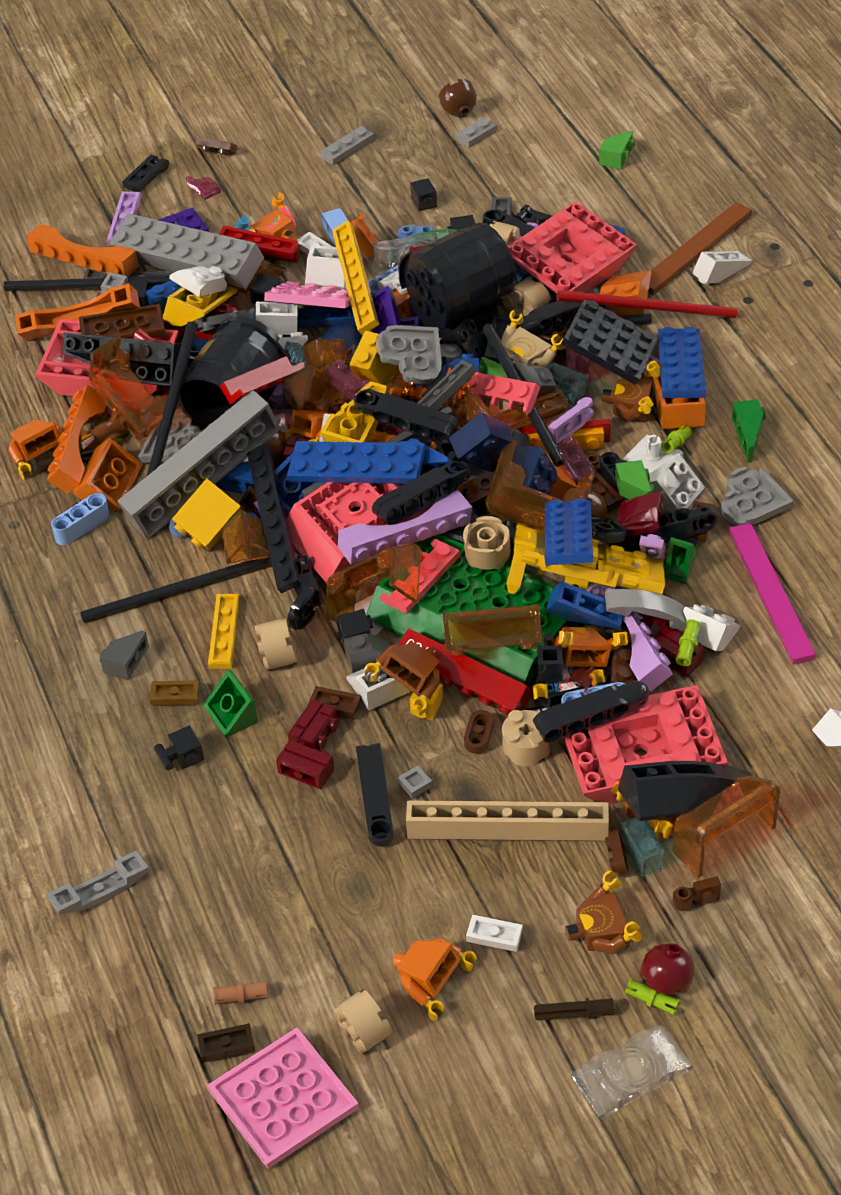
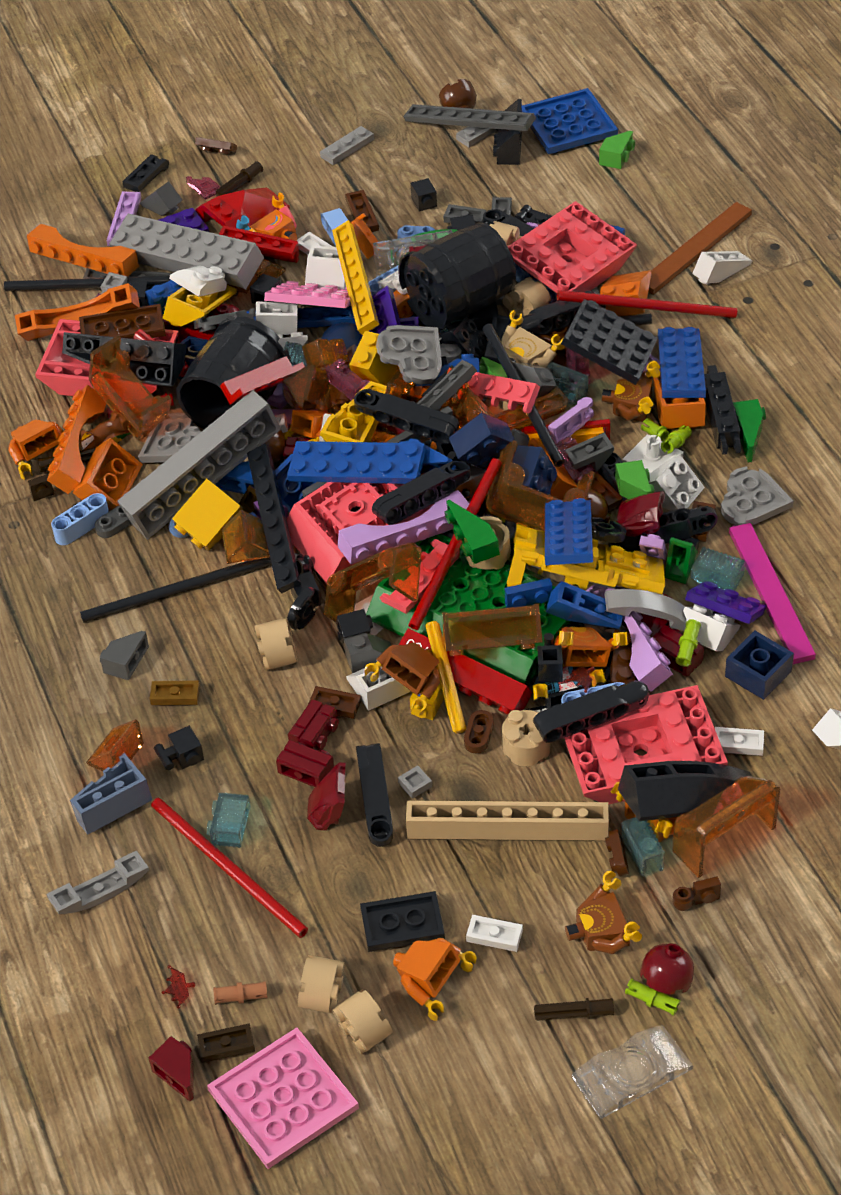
(40, 487): none -> dark brown plate
(112, 523): none -> dark grey plate
(112, 796): none -> sand blue wedge
(121, 739): none -> clear orange slope
(162, 200): none -> dark grey slope
(173, 396): black piece -> none
(175, 1066): none -> dark red slope
(178, 987): none -> clear red piece
(224, 631): yellow tile -> none
(229, 819): none -> clear light blue brick
(230, 868): none -> red piece
(231, 705): green slope -> none
(232, 206): none -> red wedge
(244, 176): none -> dark brown axle
(320, 984): none -> tan brick
(327, 799): none -> dark red slope
(359, 204): none -> reddish brown plate
(401, 921): none -> black plate
(446, 678): none -> yellow axle
(453, 547): none -> red piece
(457, 211): none -> dark grey plate
(470, 117): none -> dark grey tile
(476, 534): none -> green slope
(508, 142): none -> black slope
(528, 593): none -> blue plate
(570, 121): none -> blue plate
(593, 451): none -> dark grey slope
(655, 429): none -> lime pin
(718, 568): none -> clear light blue brick
(721, 411): none -> black hinge
(726, 602): none -> dark purple plate
(741, 740): none -> white plate
(759, 664): none -> dark blue brick

